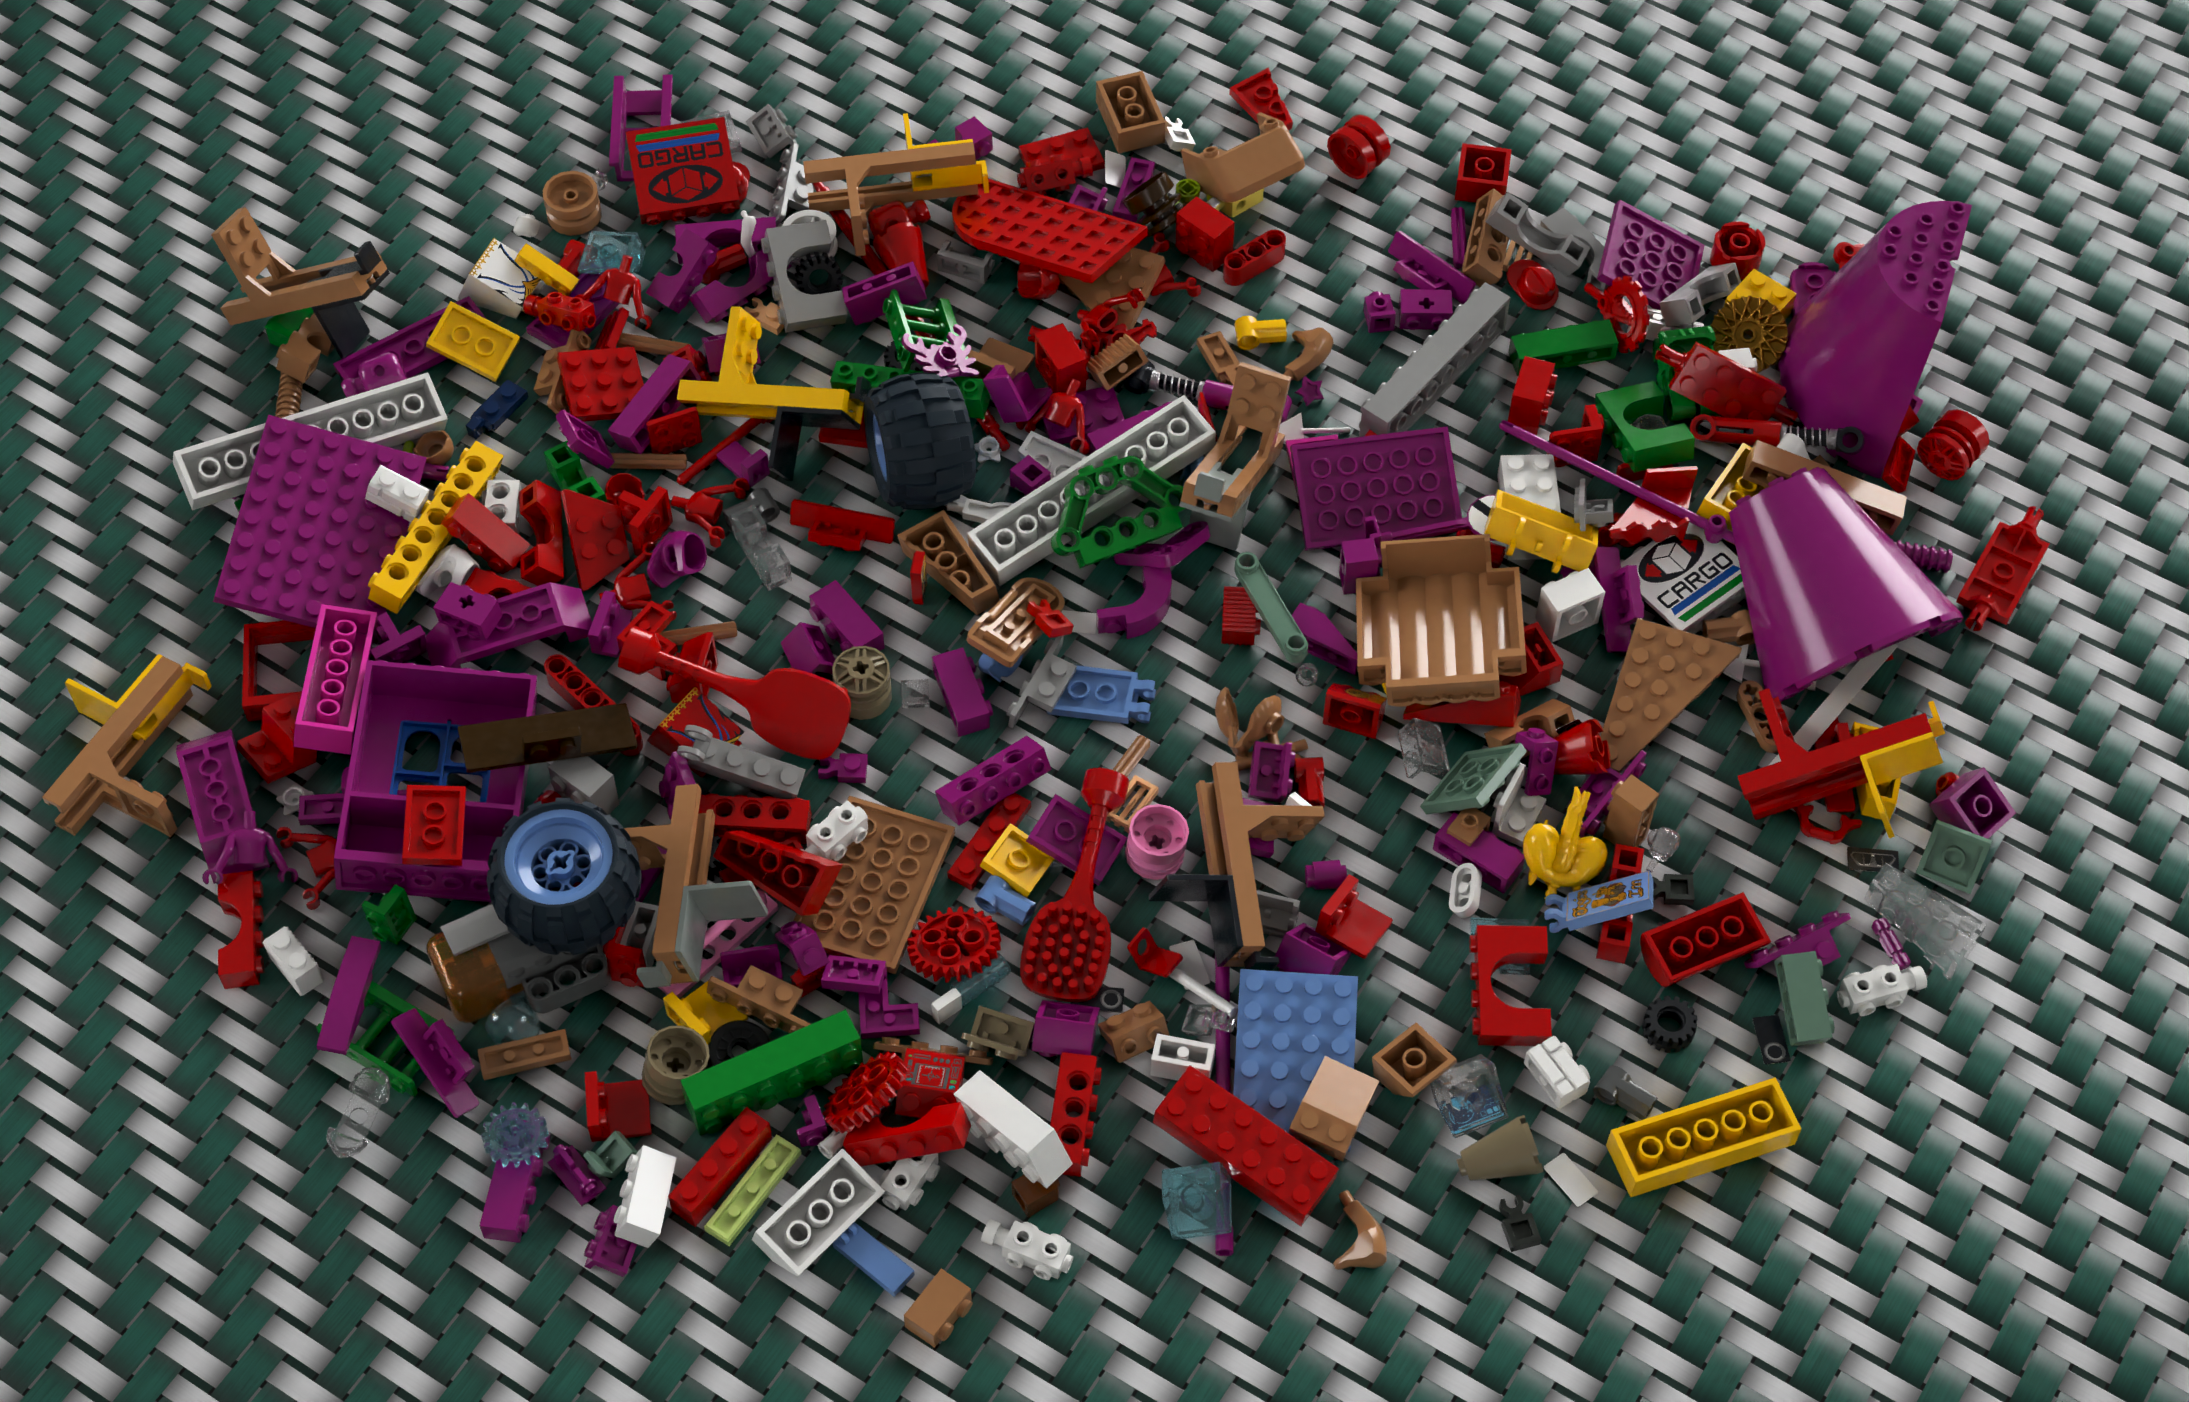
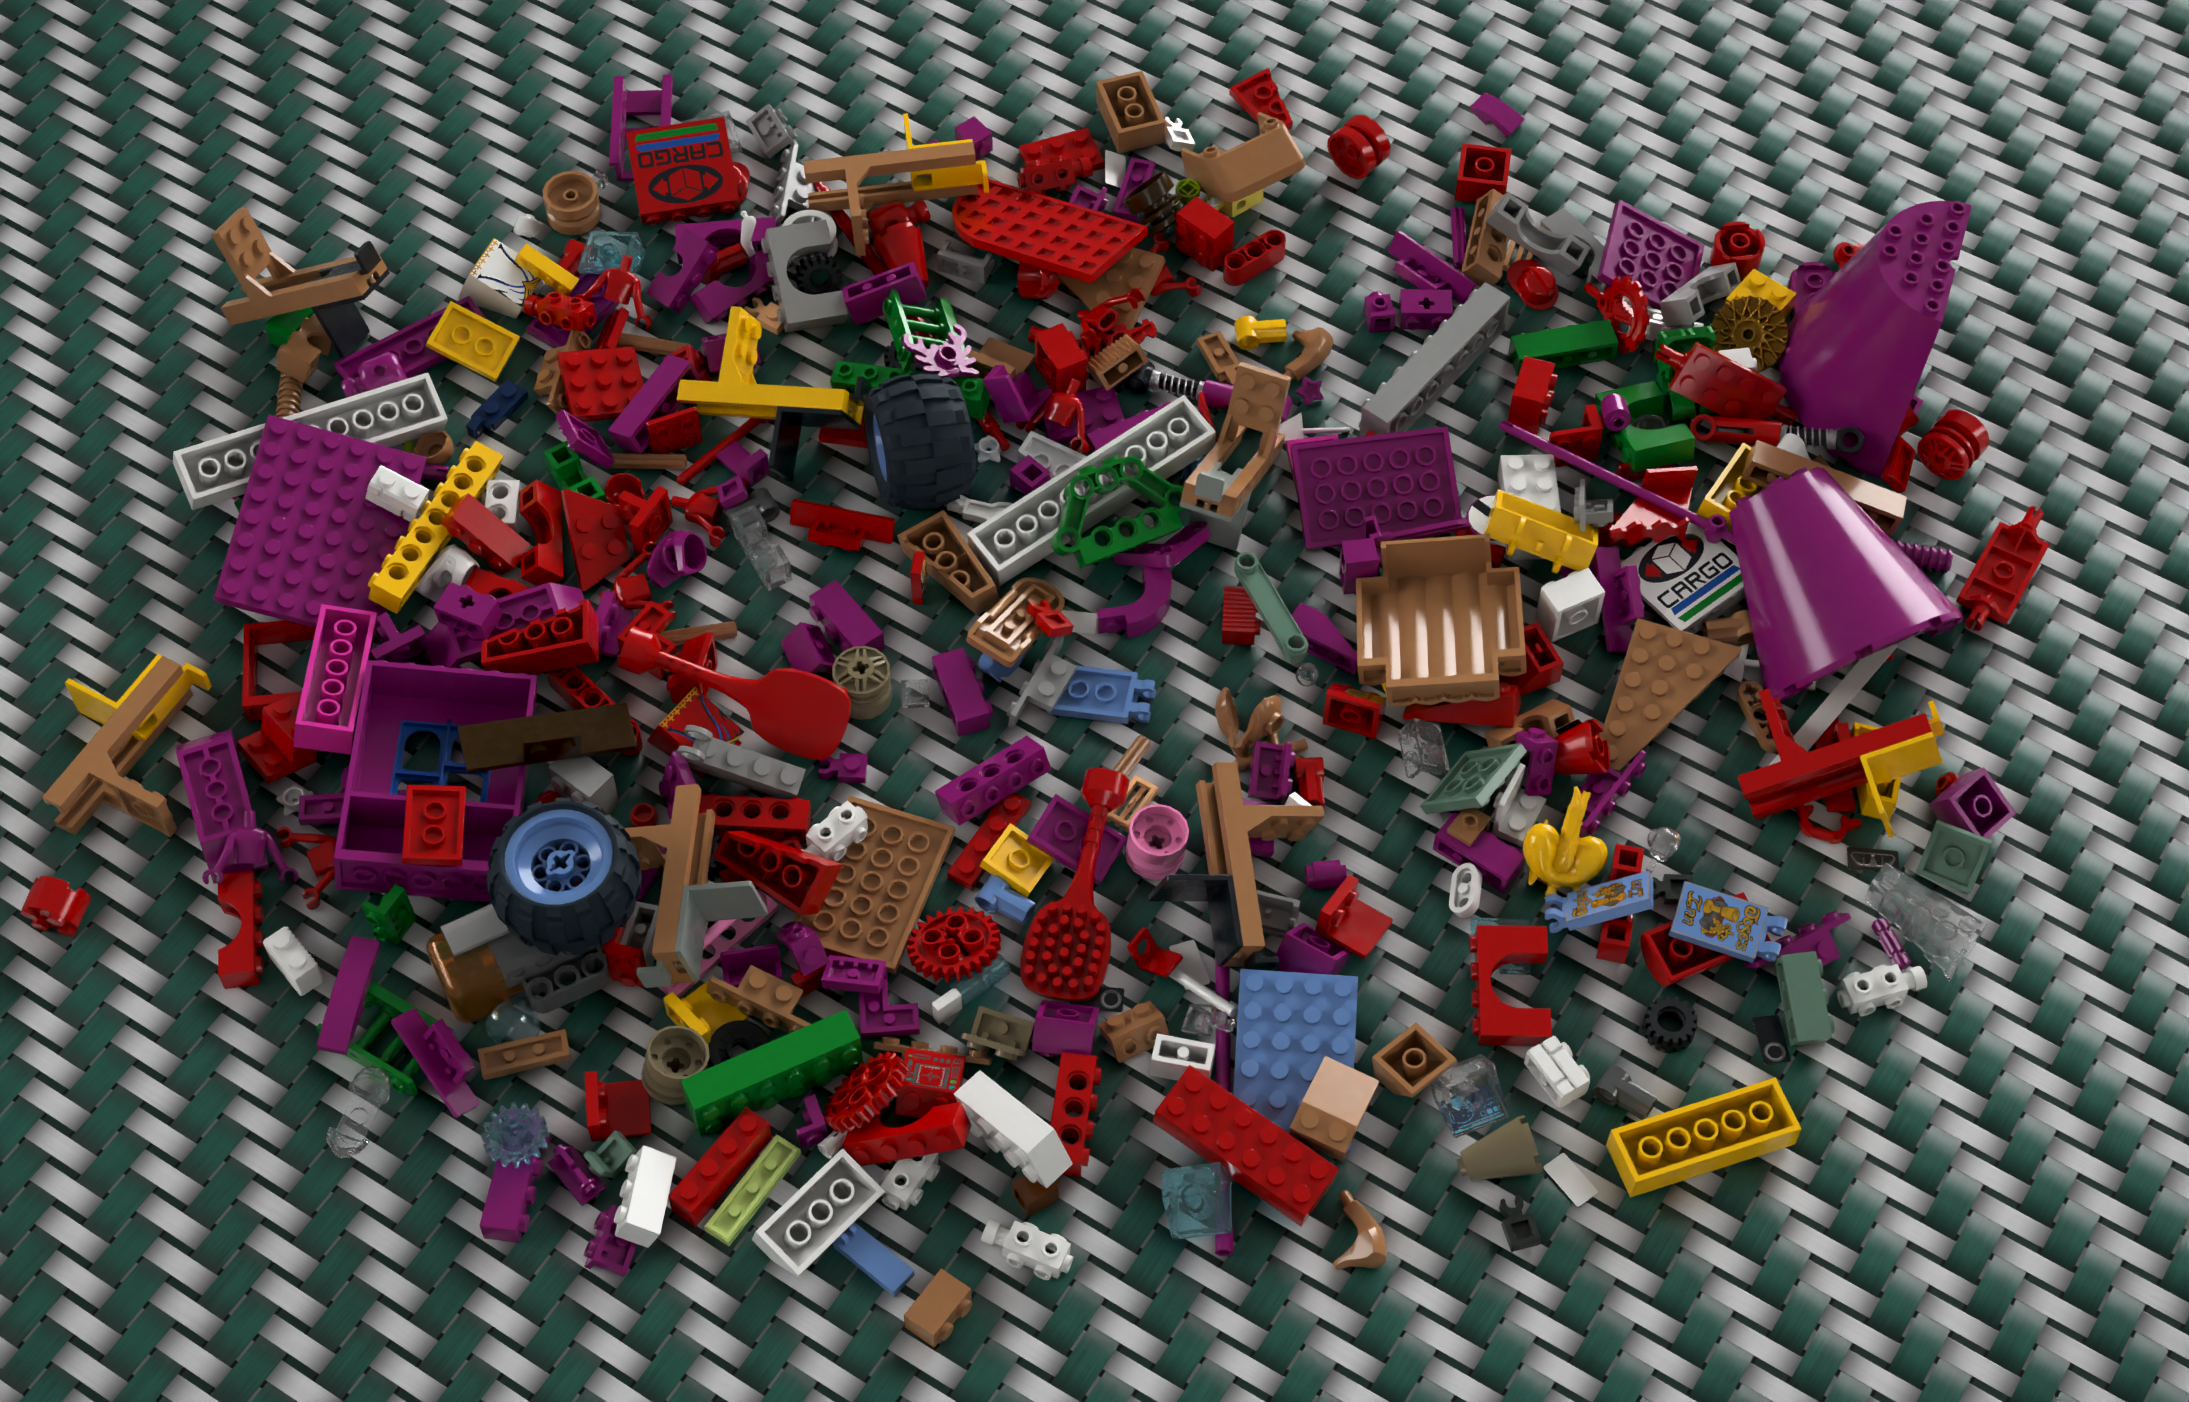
(55, 905): none -> red brick
(546, 645): none -> red wedge
(643, 815): none -> red plate
(732, 492): none -> magenta plate
(1492, 109): none -> magenta slope
(1615, 412): none -> magenta brick
(1630, 812): medium nougat brick -> none
(1726, 924): none -> medium blue tile

